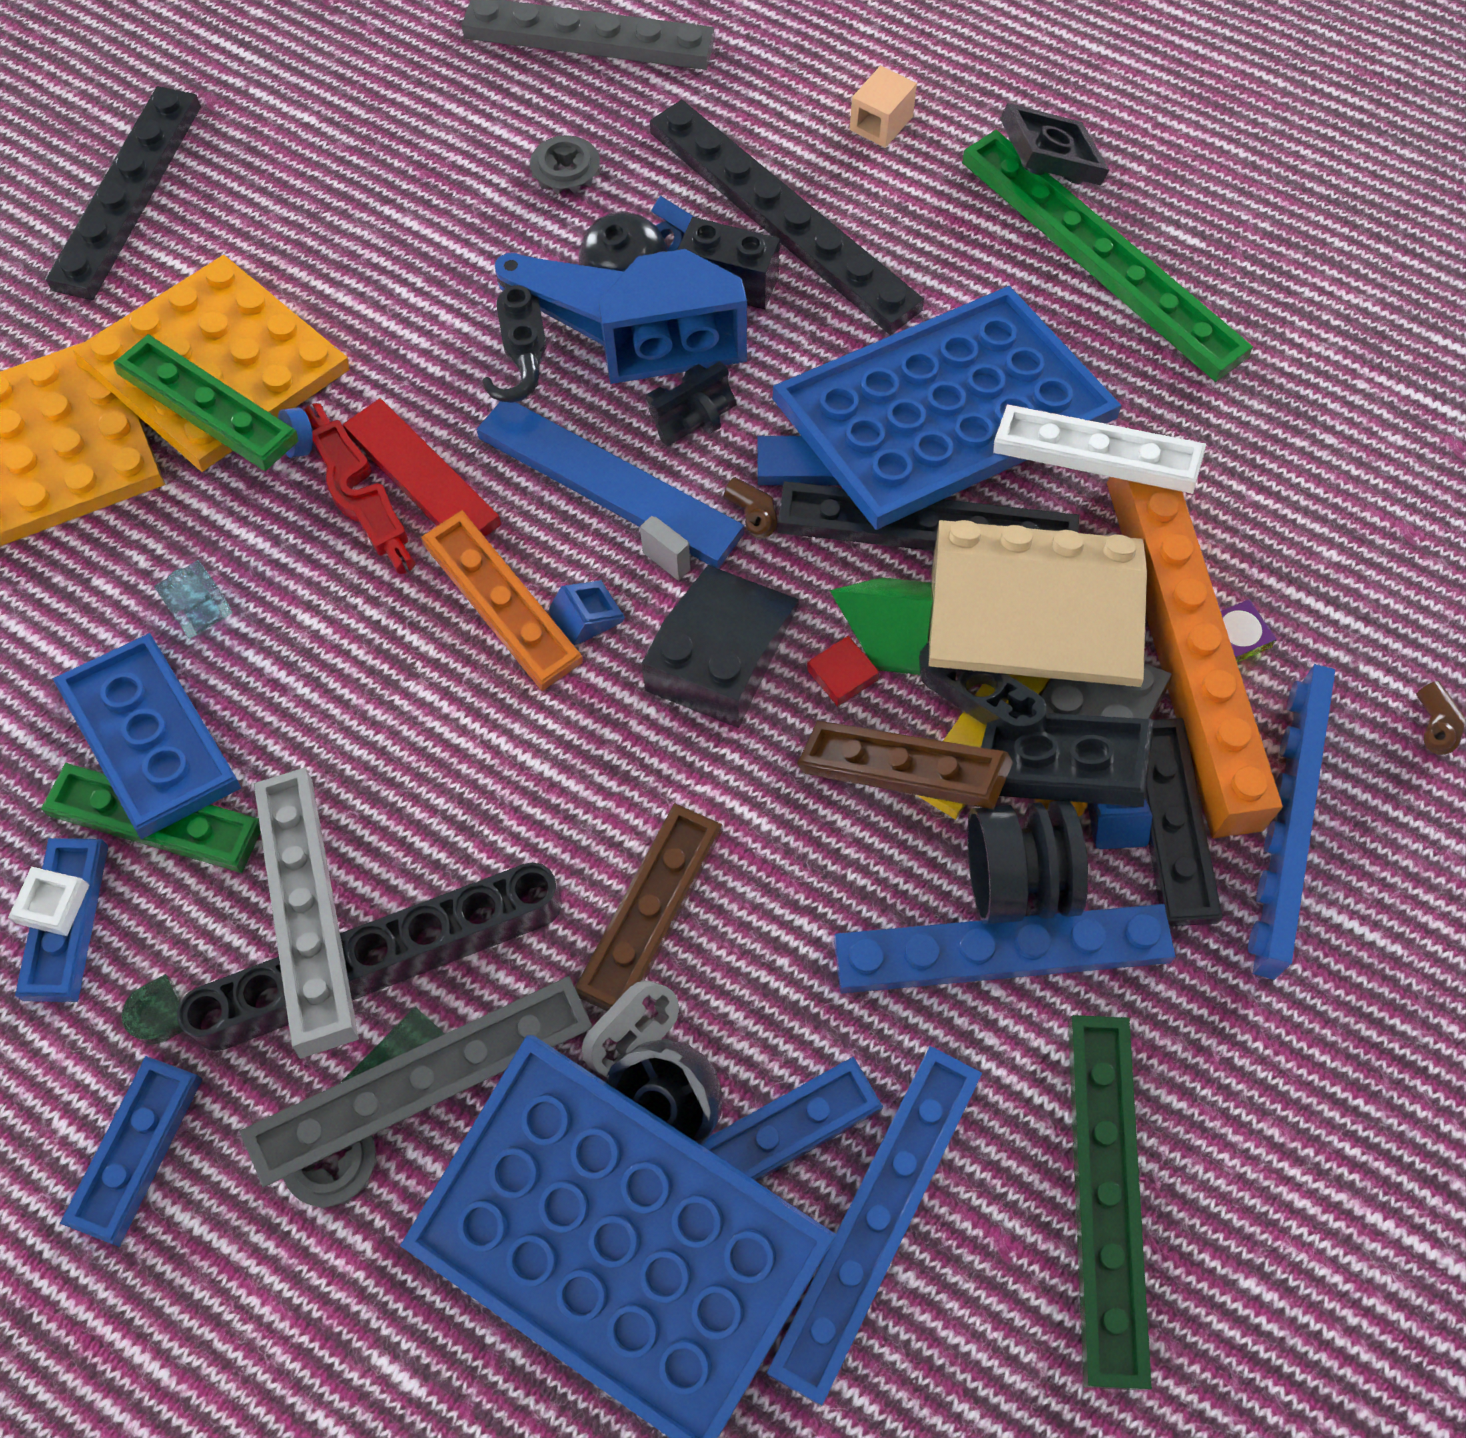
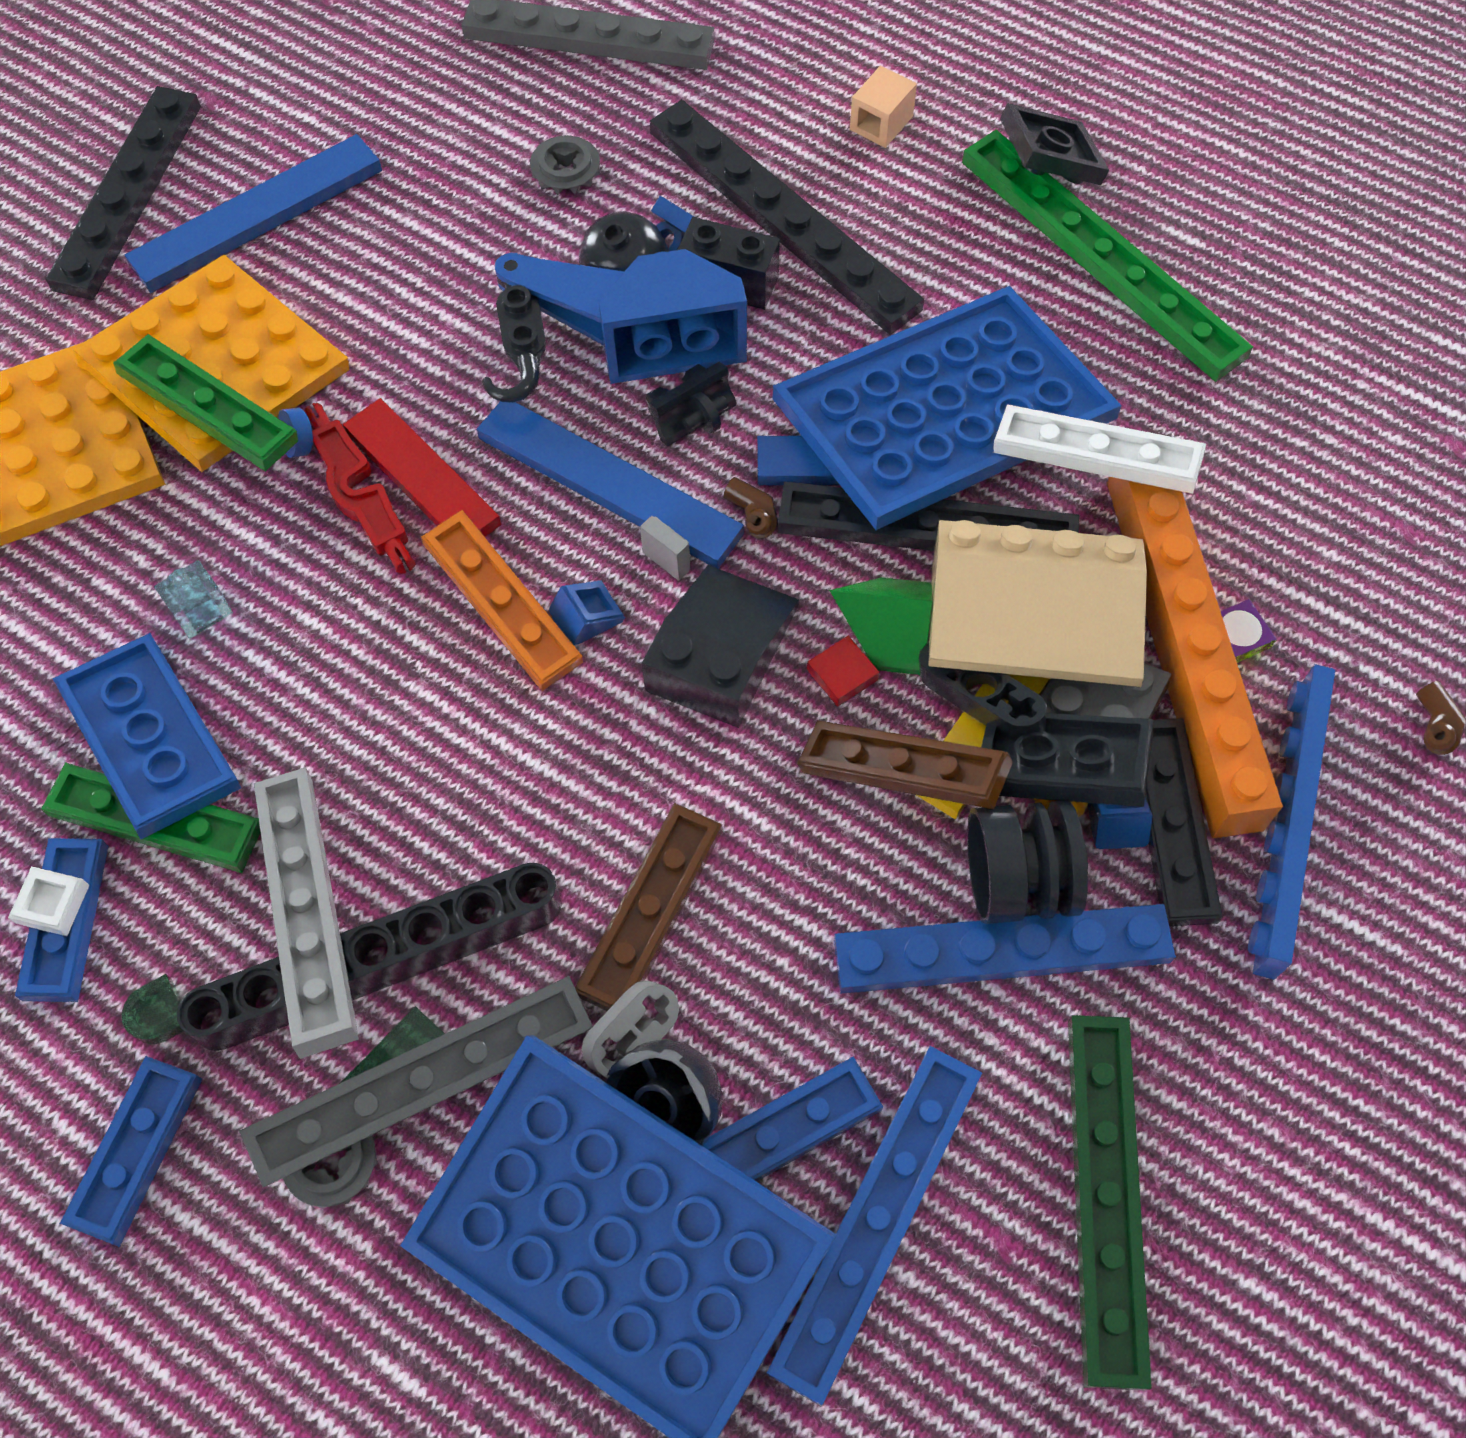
(253, 213): none -> blue tile

